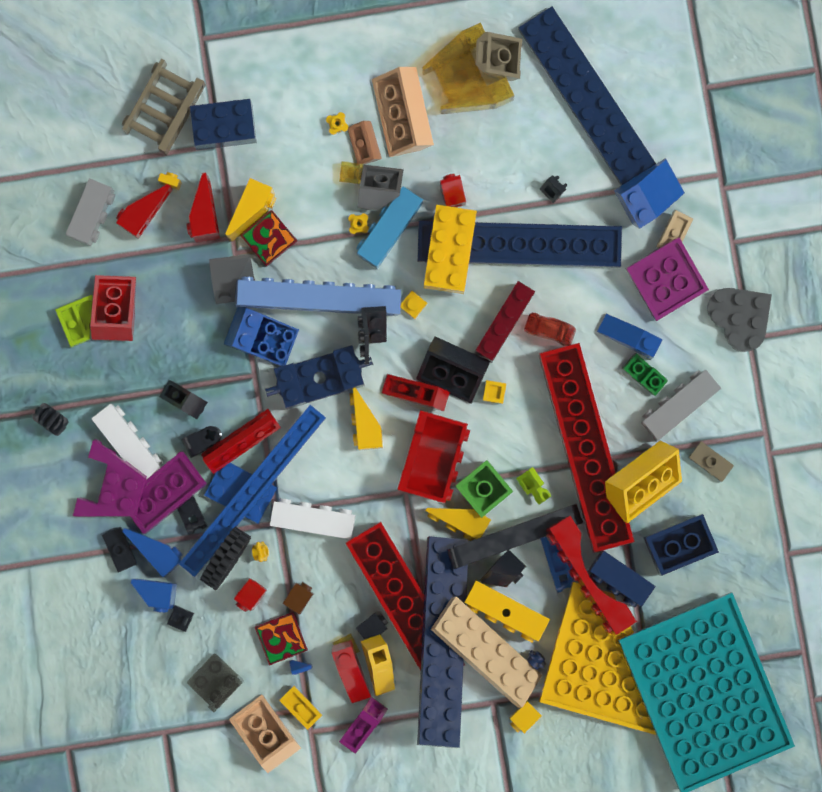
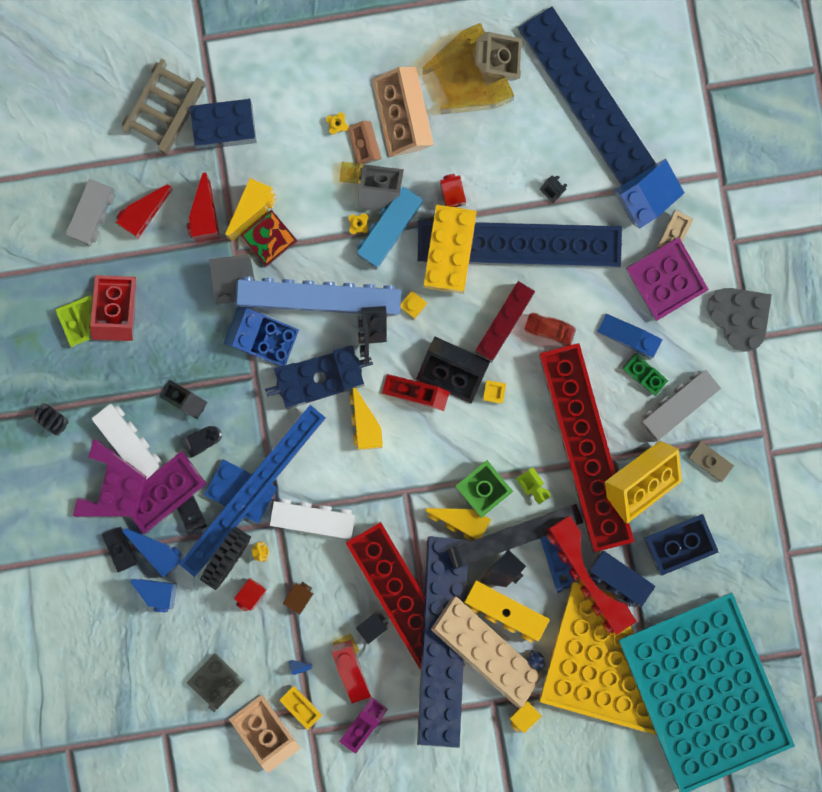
(170, 179): yellow plate -> none
(180, 618): black tile -> none
(240, 441): red fence -> none
(281, 638): tile -> none
(378, 664): yellow slope -> none
(433, 457): red cylinder -> none

